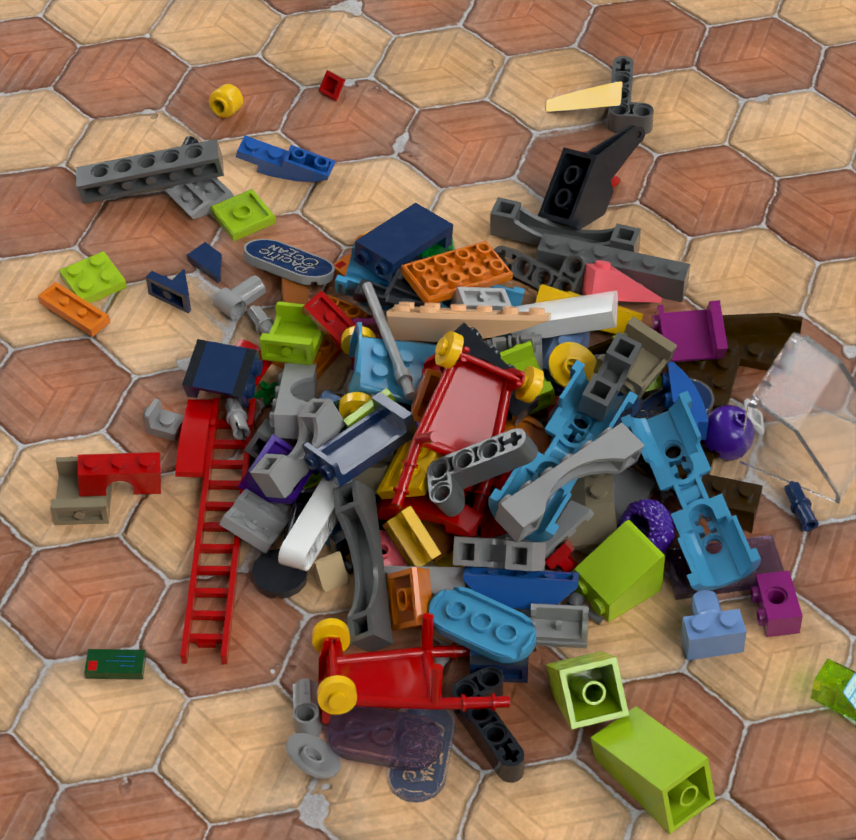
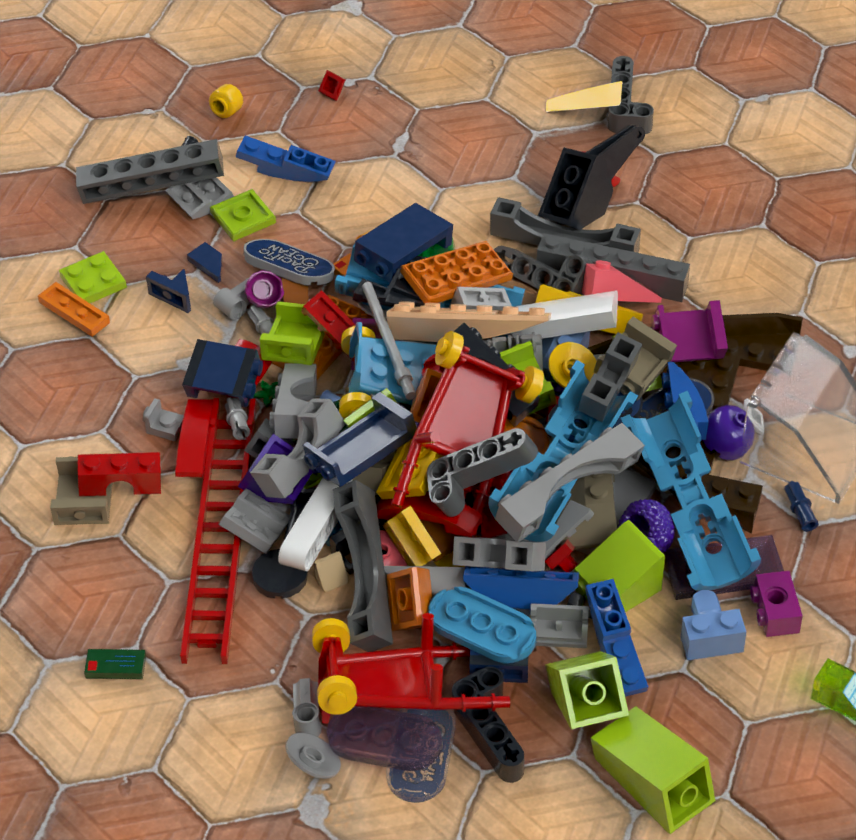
(264, 289): none -> magenta hair
(614, 634): none -> blue slope

